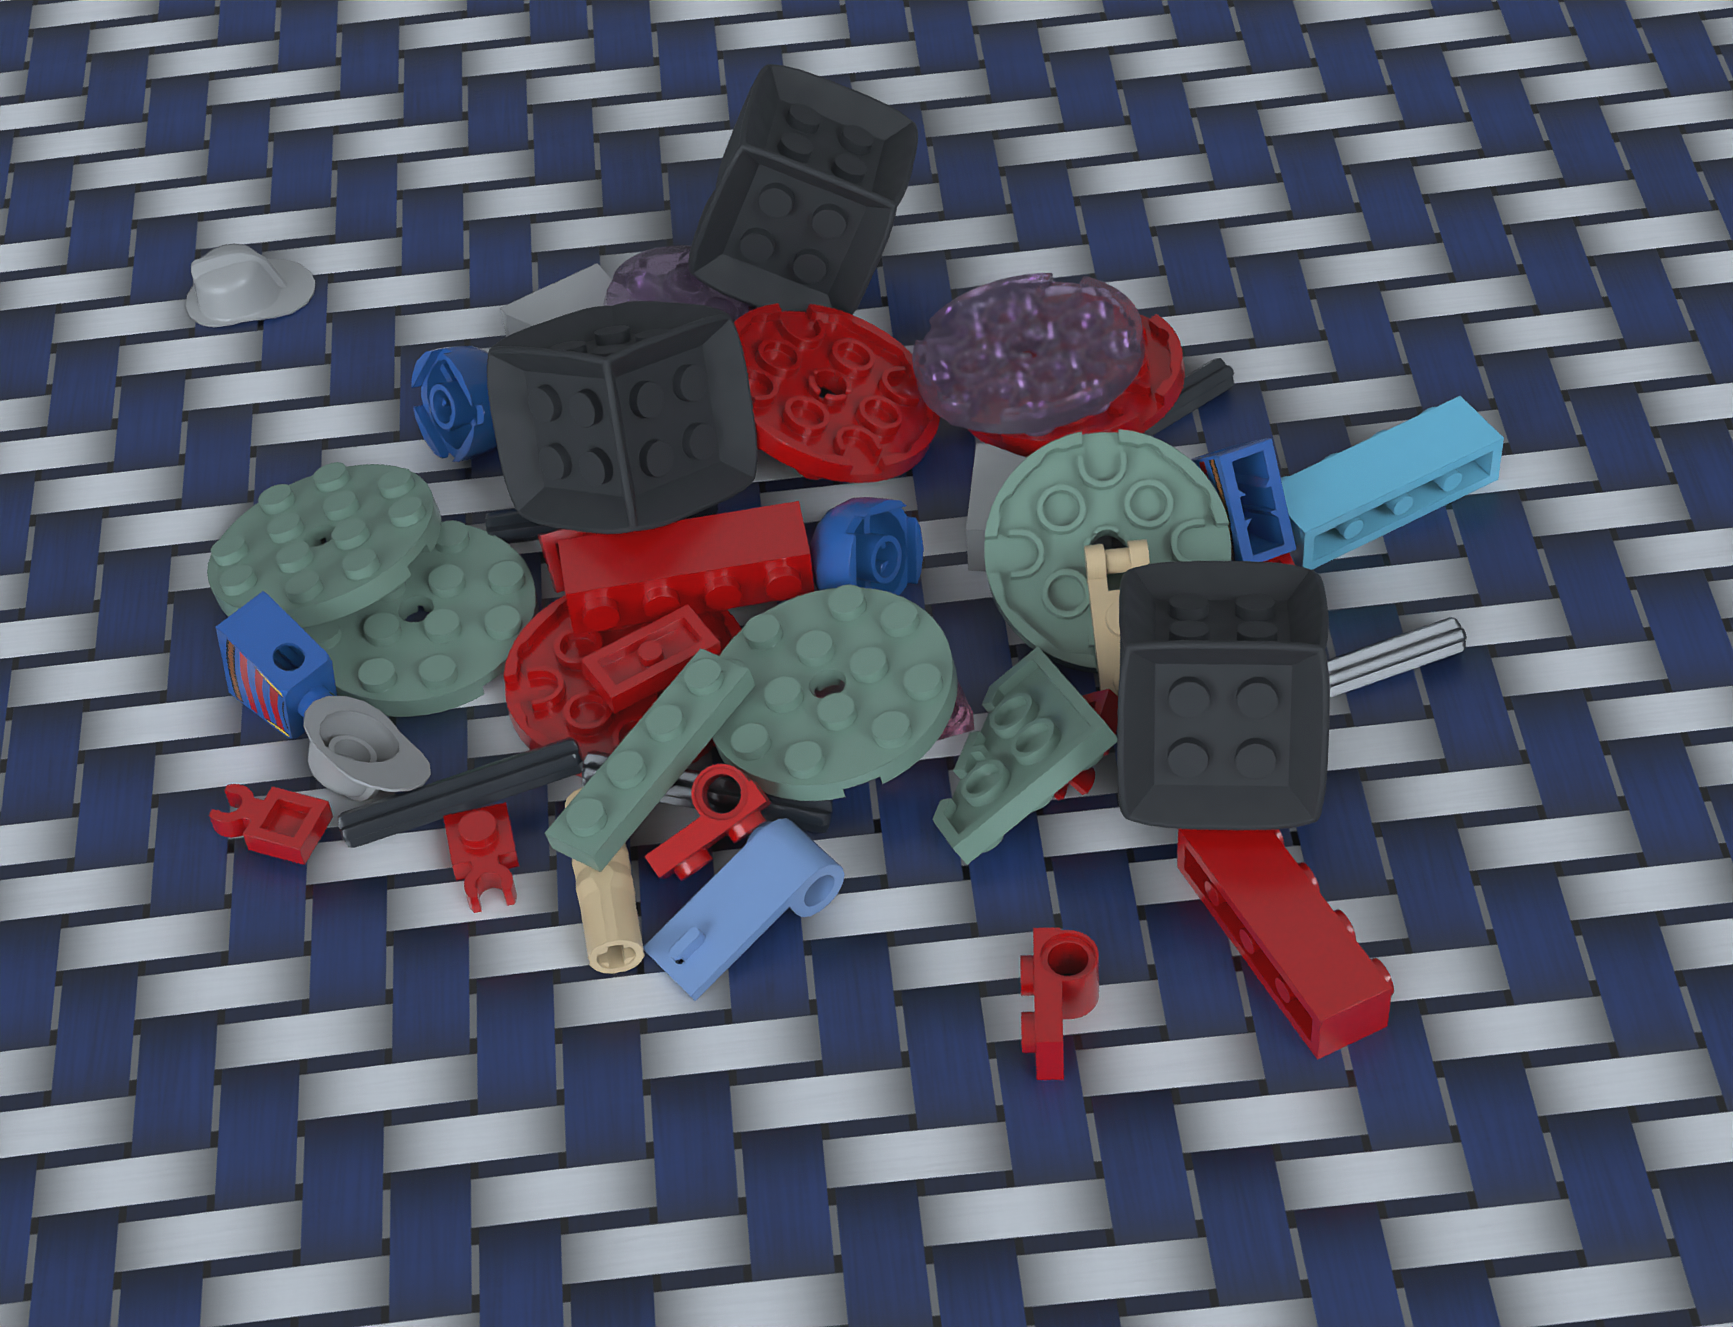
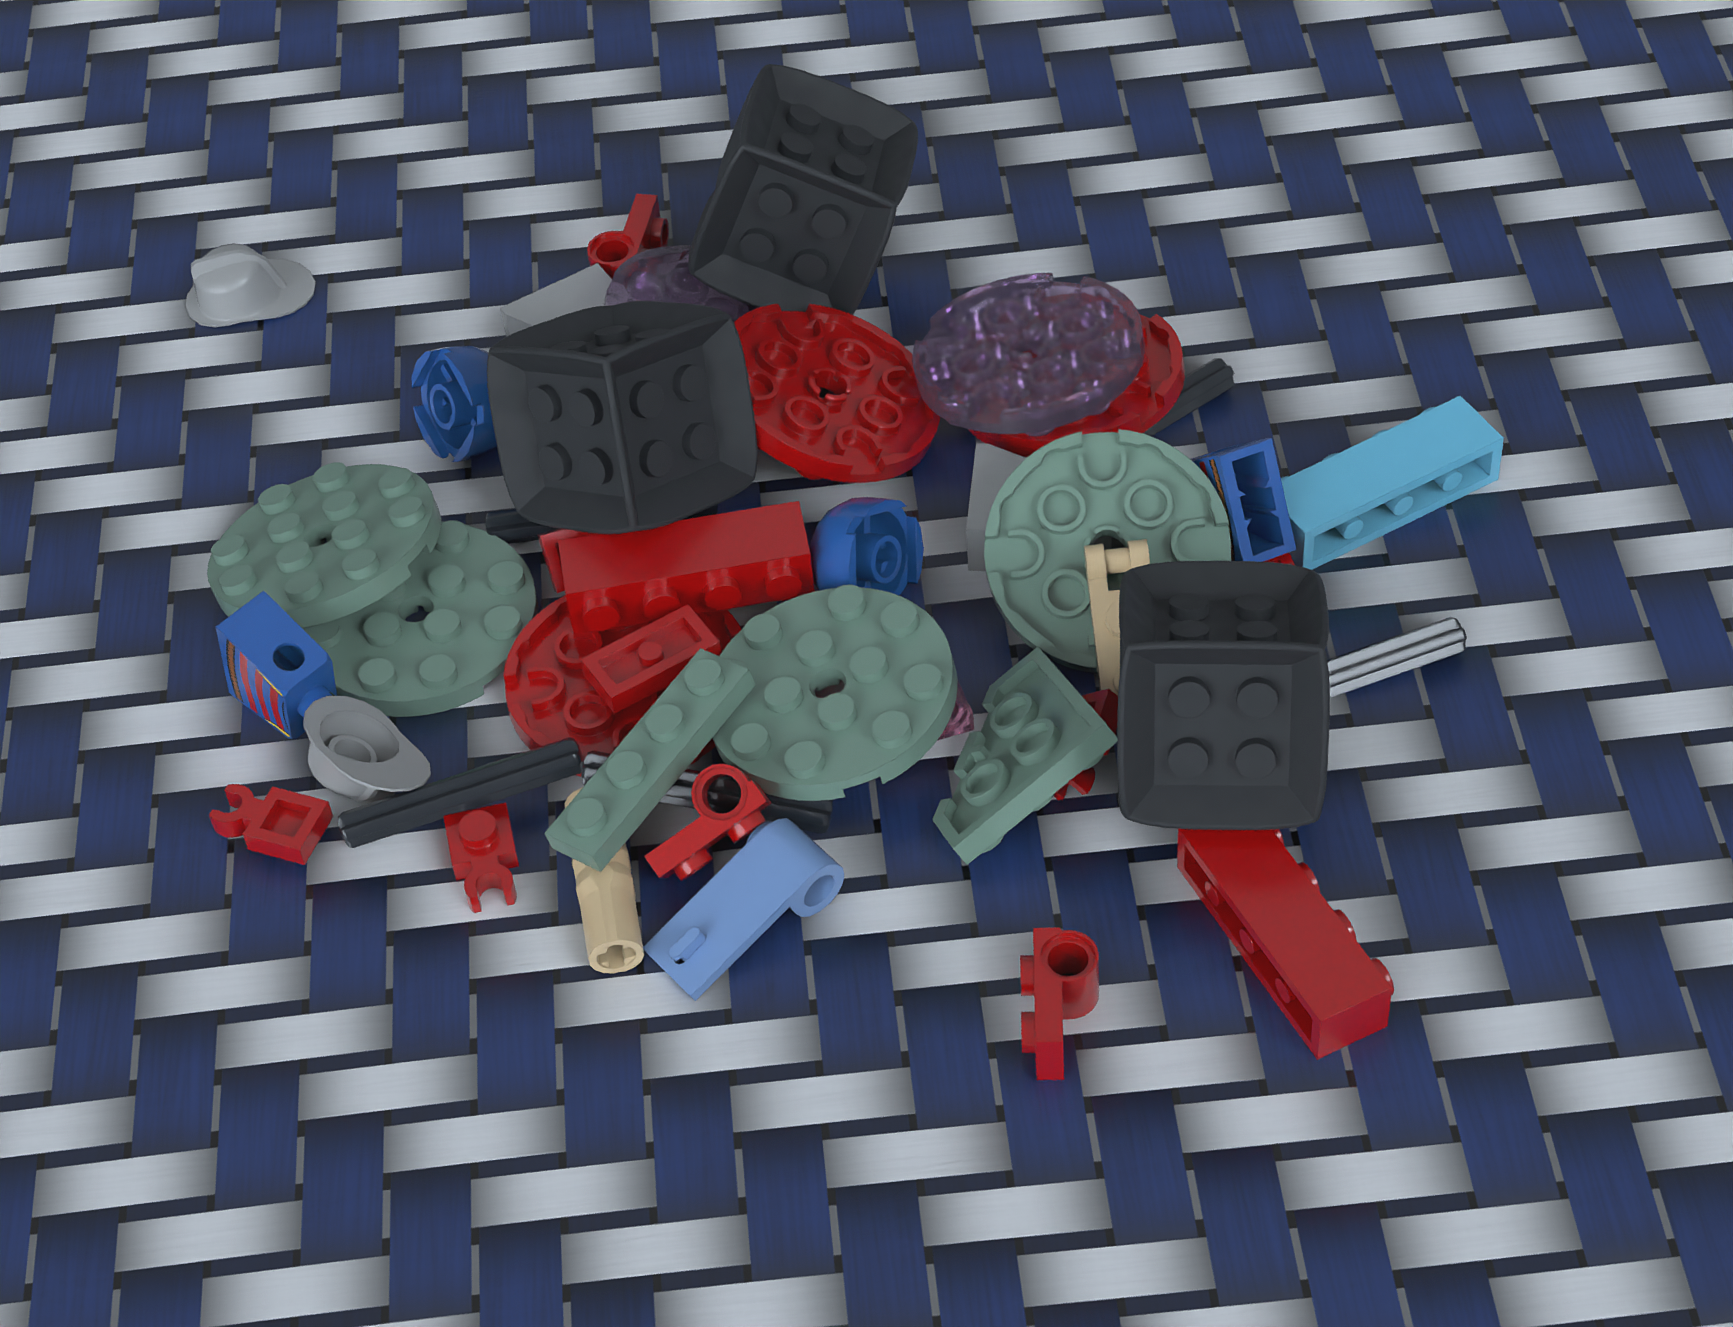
(641, 232): none -> red plate

